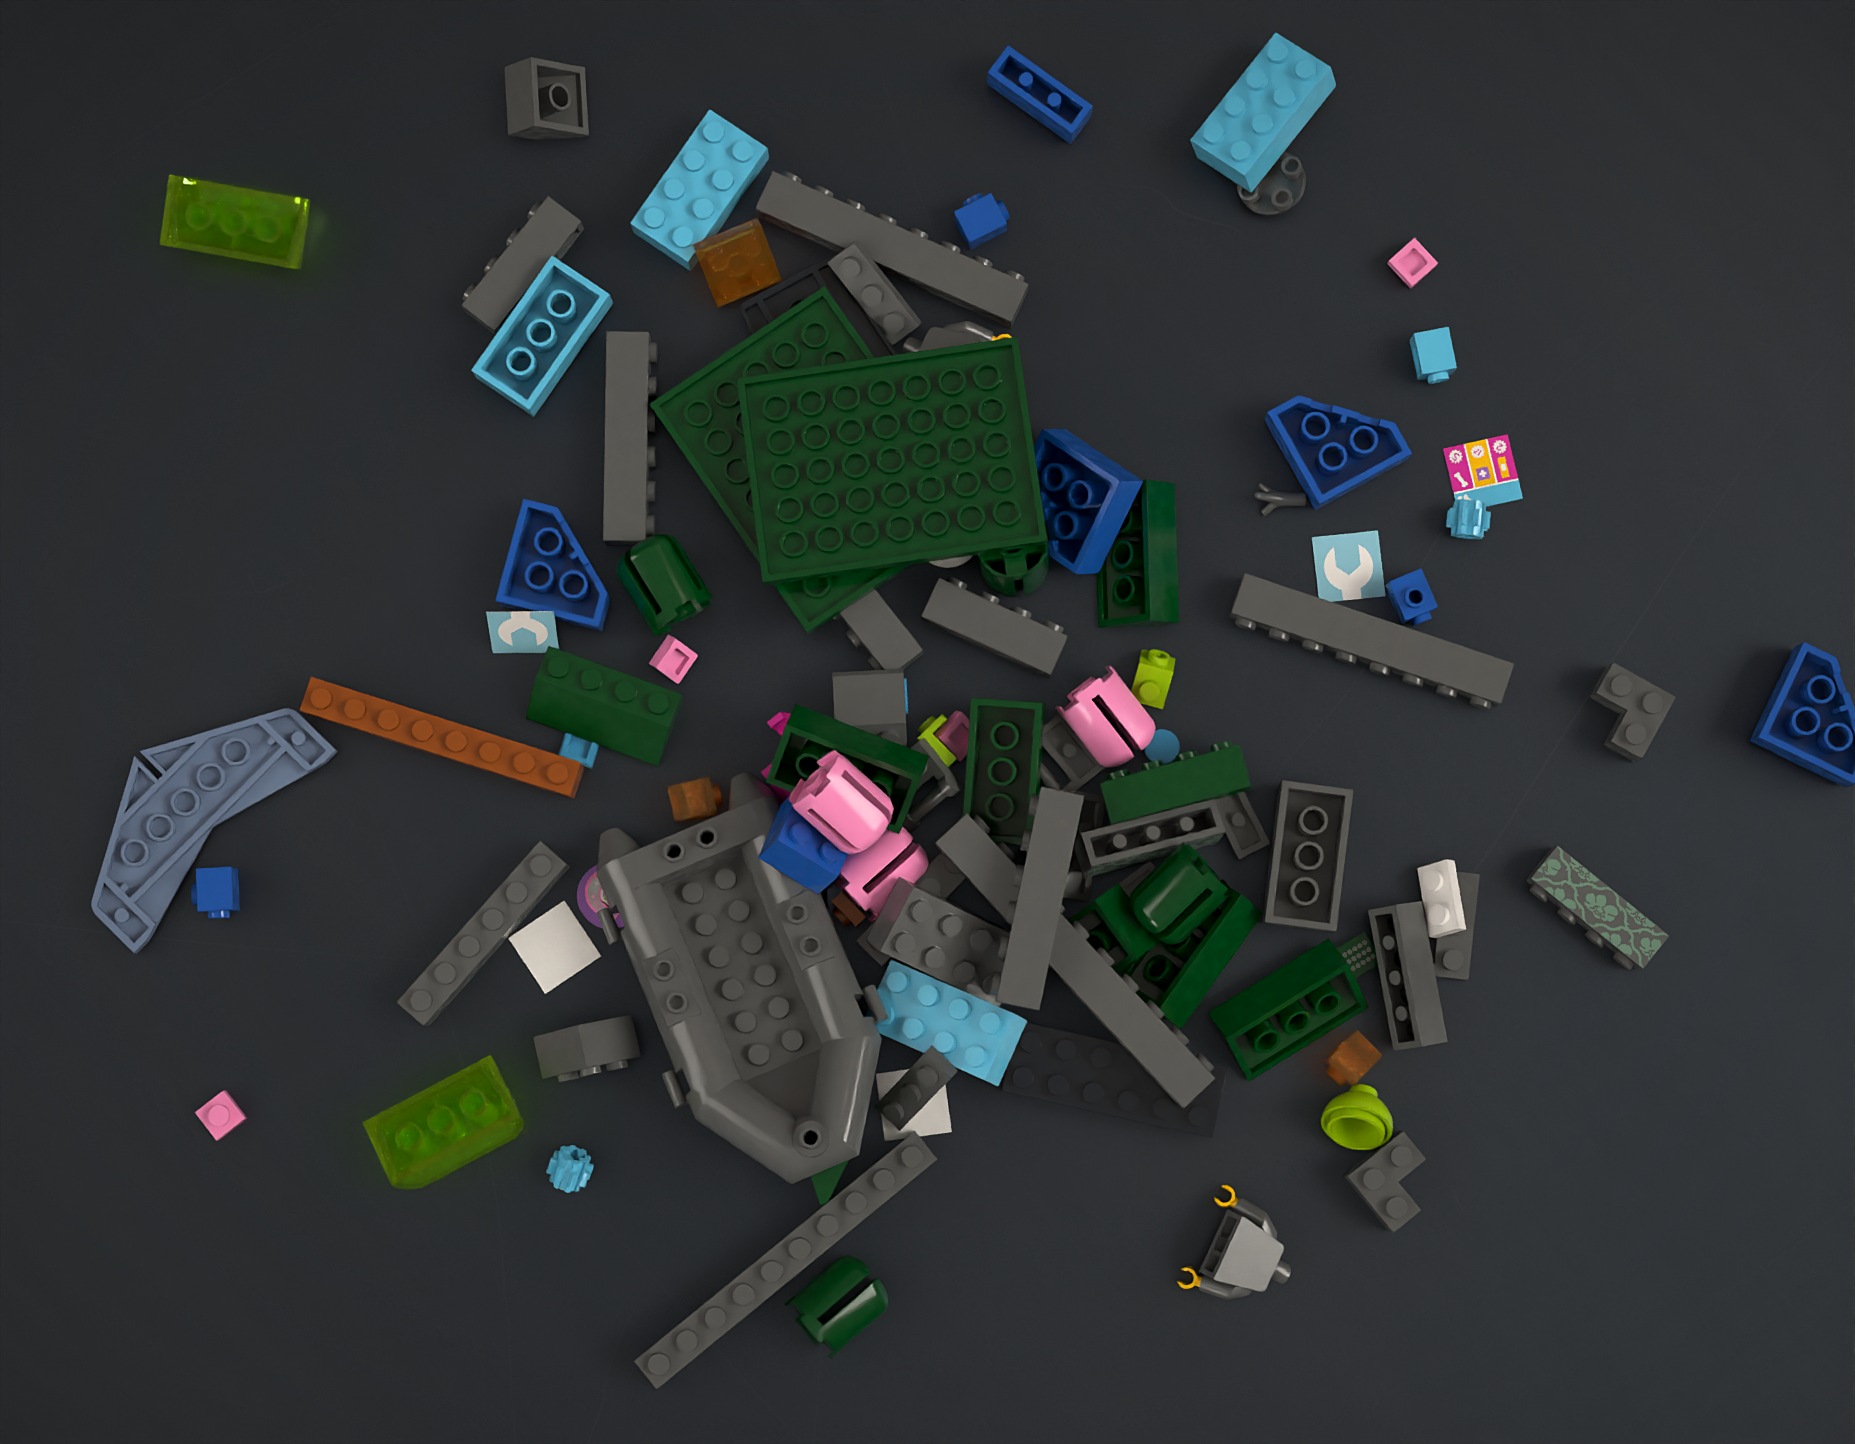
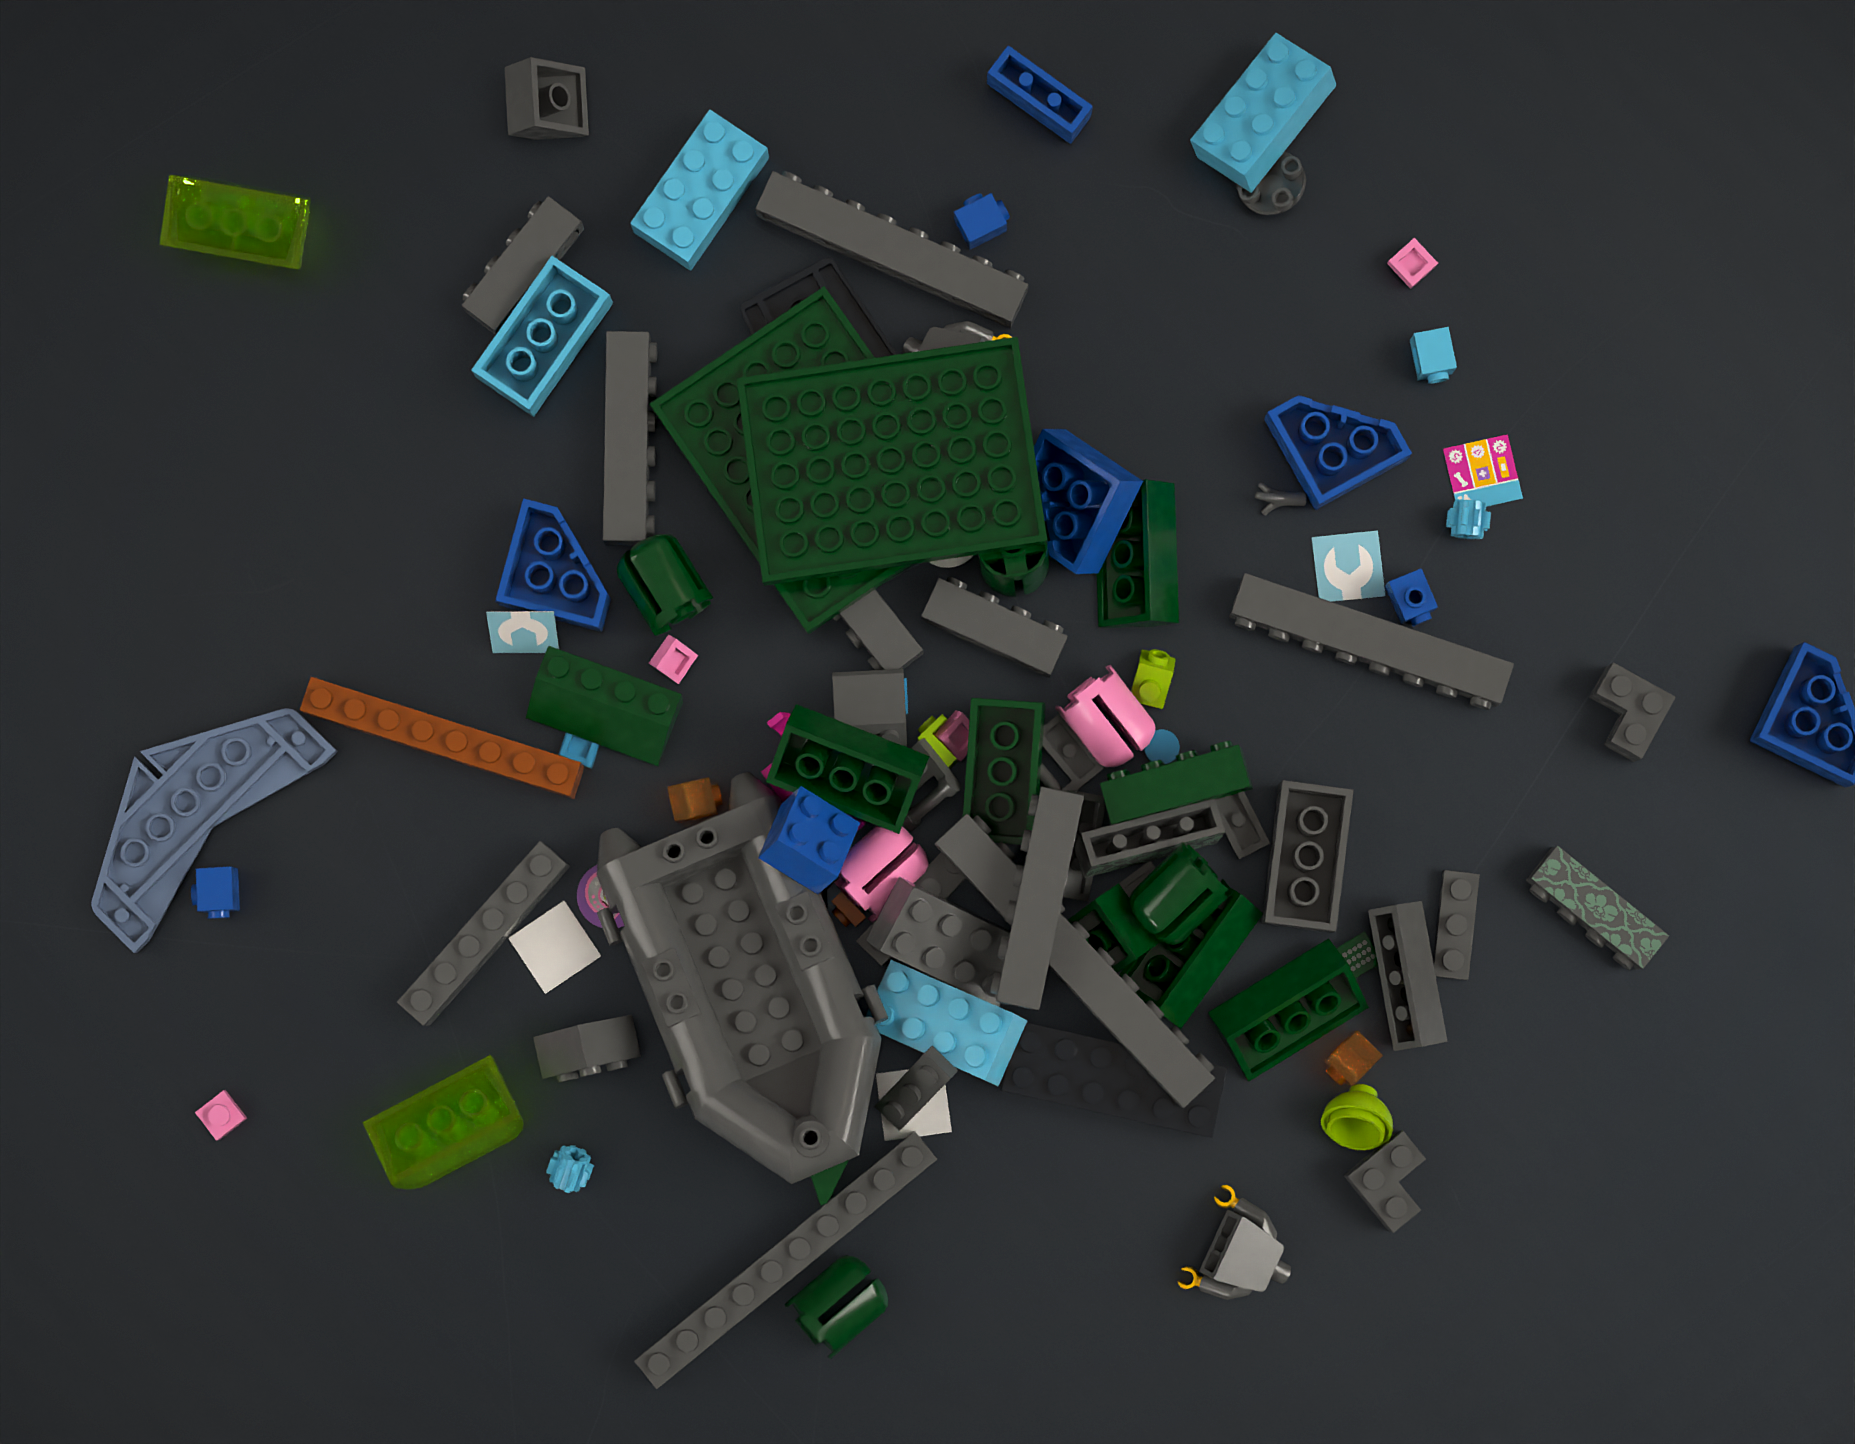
(737, 262): clear orange plate -> none
(843, 804): bright pink cylinder -> none
(874, 292): dark grey plate -> none
(1441, 898): white plate -> none

